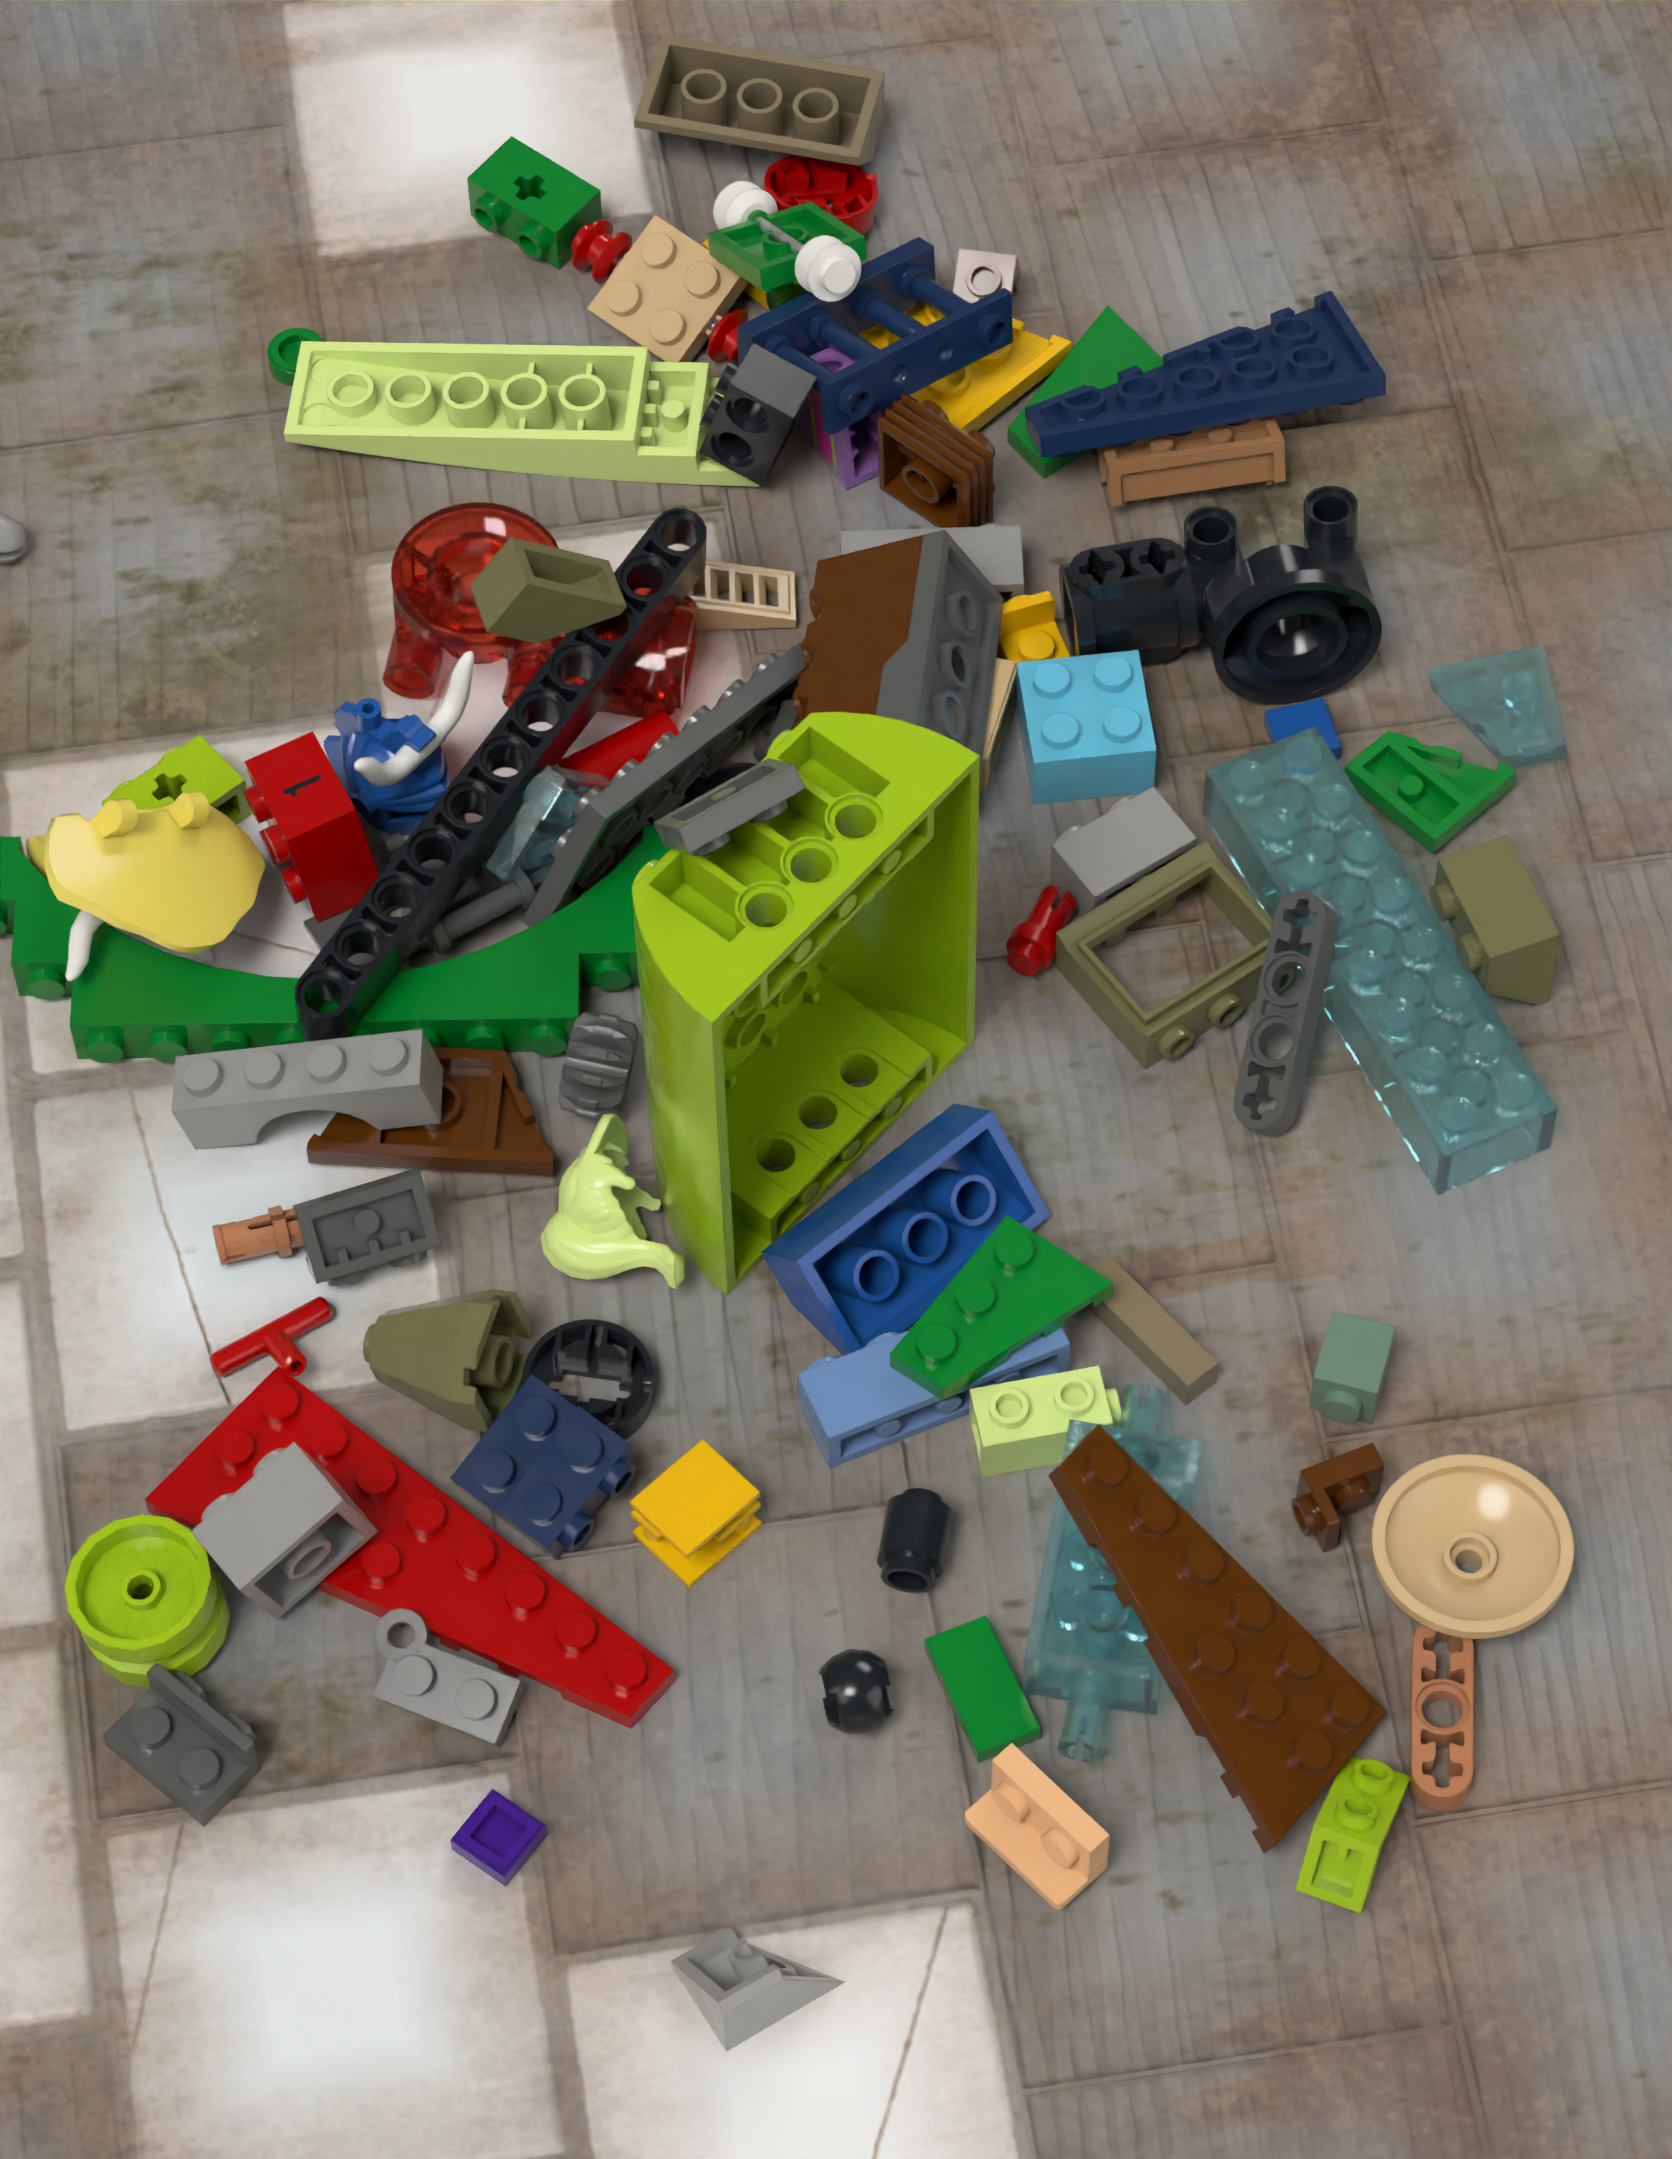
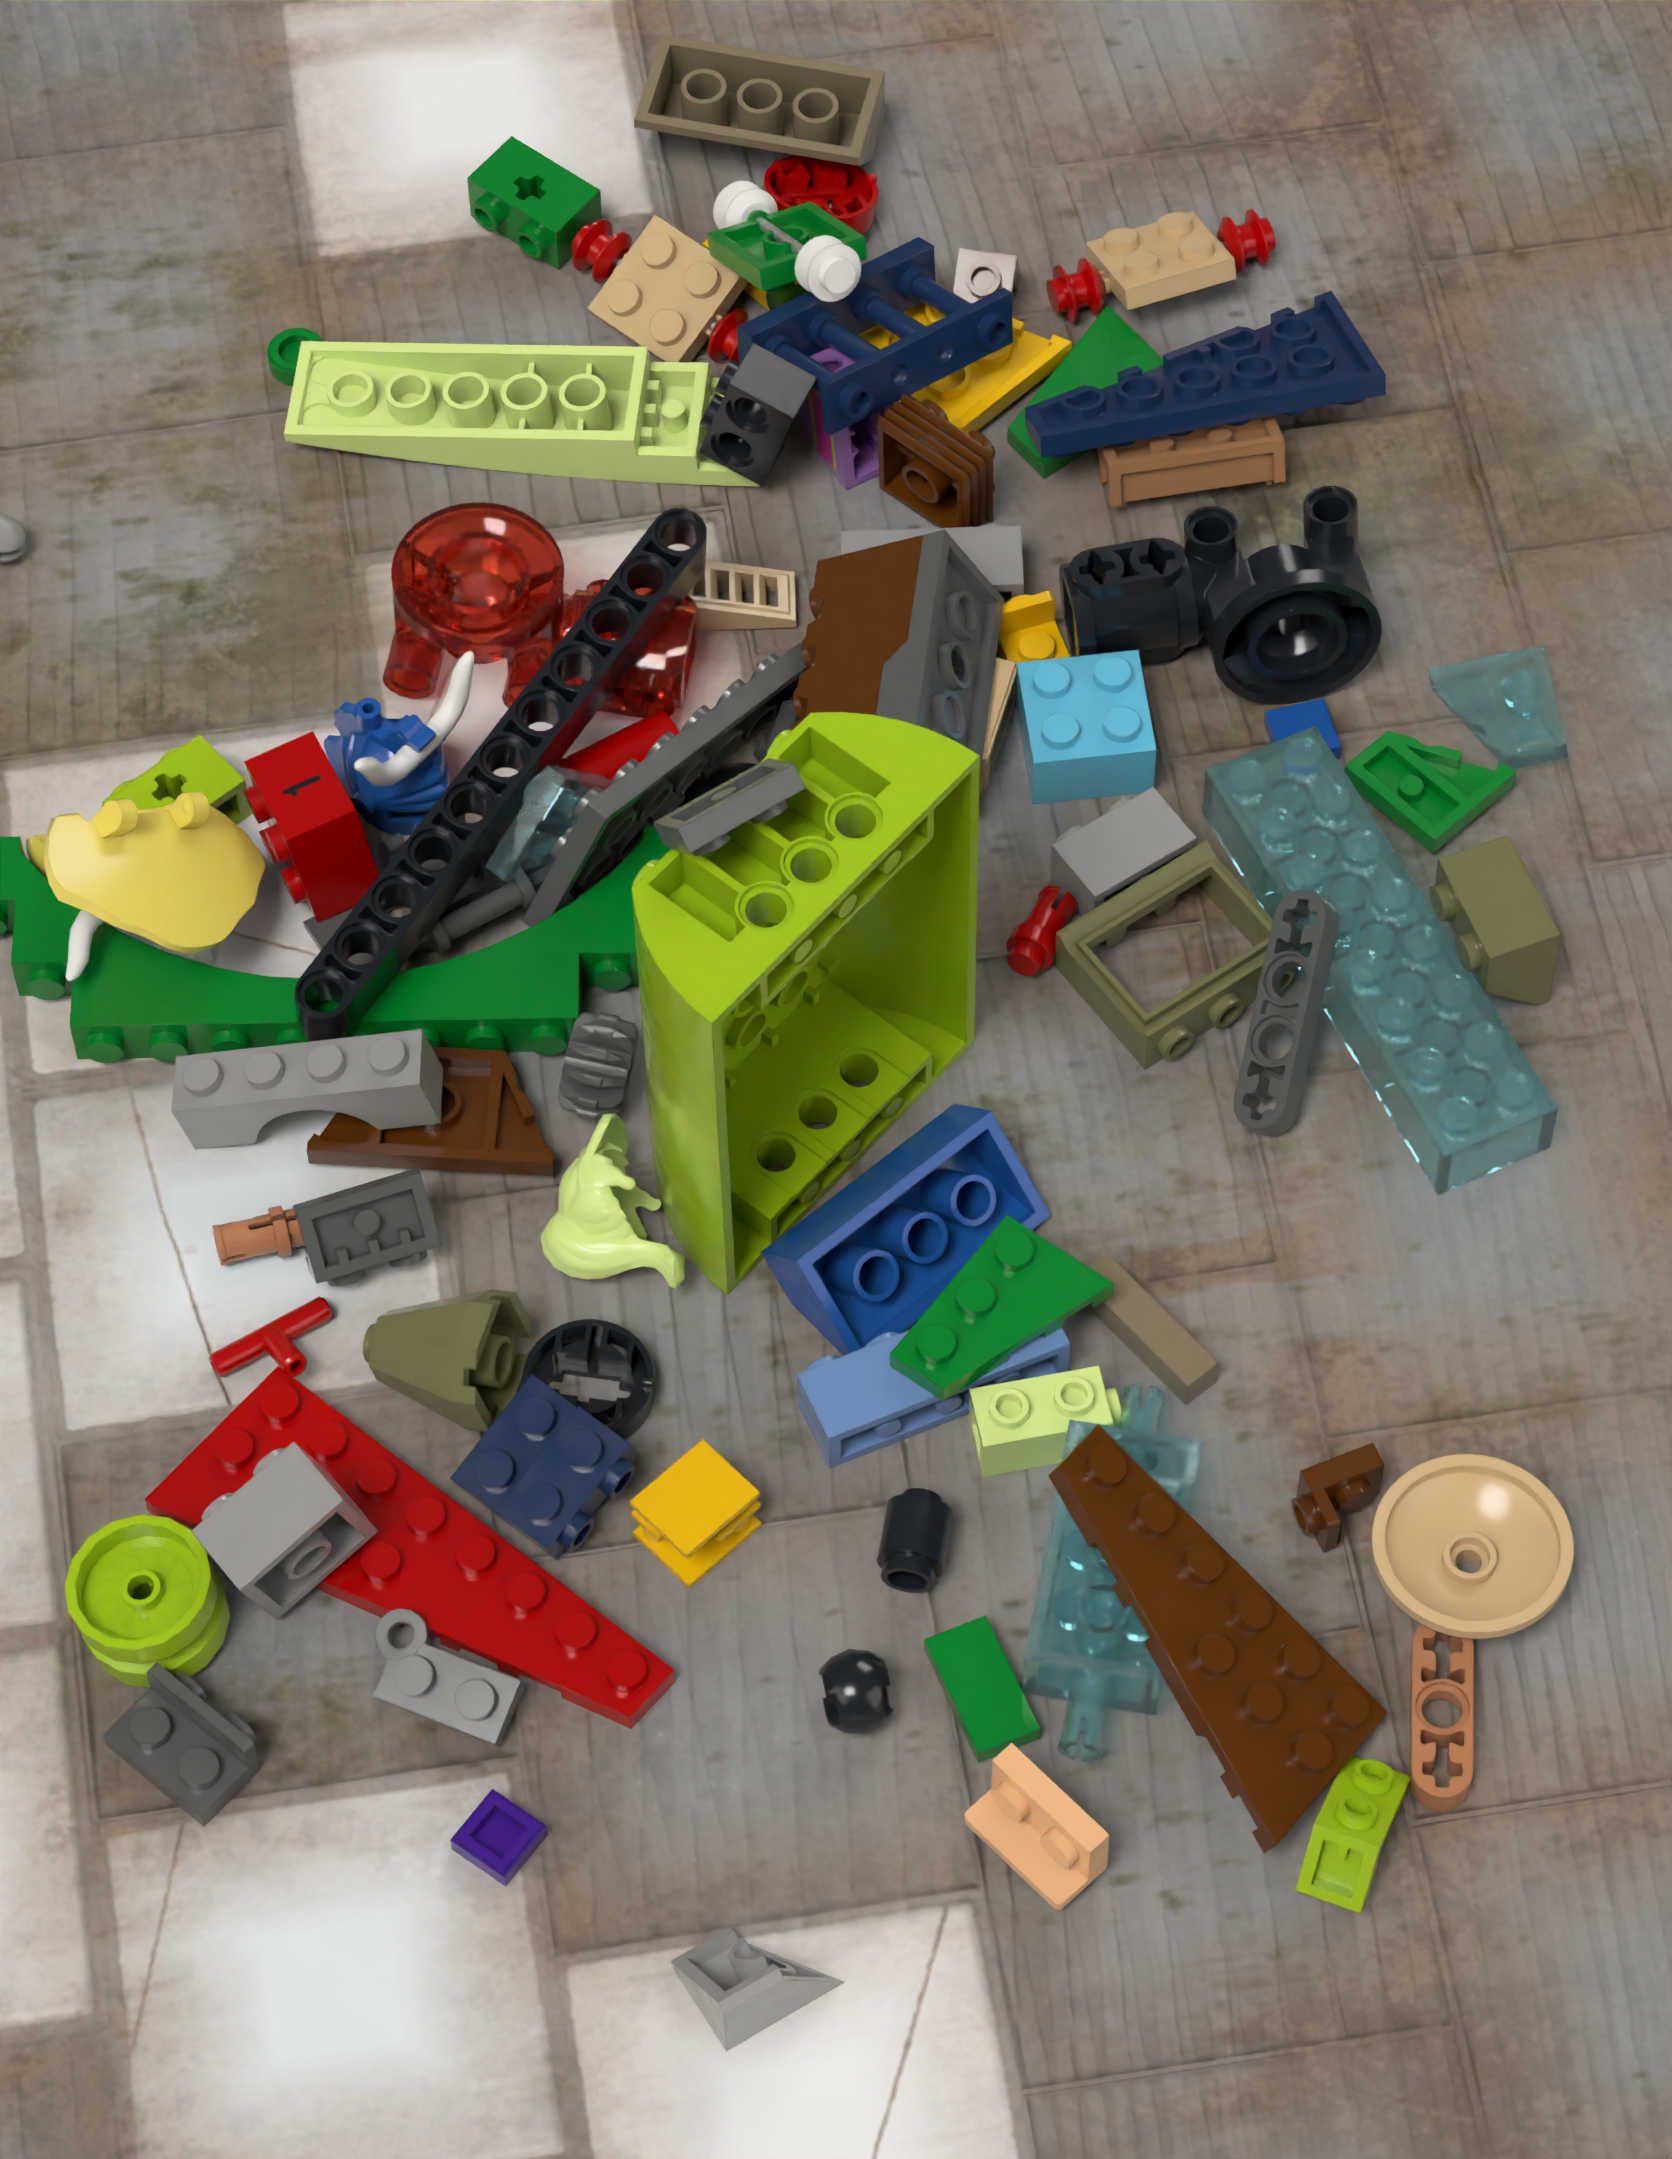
(544, 591): olive slope -> none
(1159, 262): none -> tan plate
(1352, 1368): sand green brick -> none

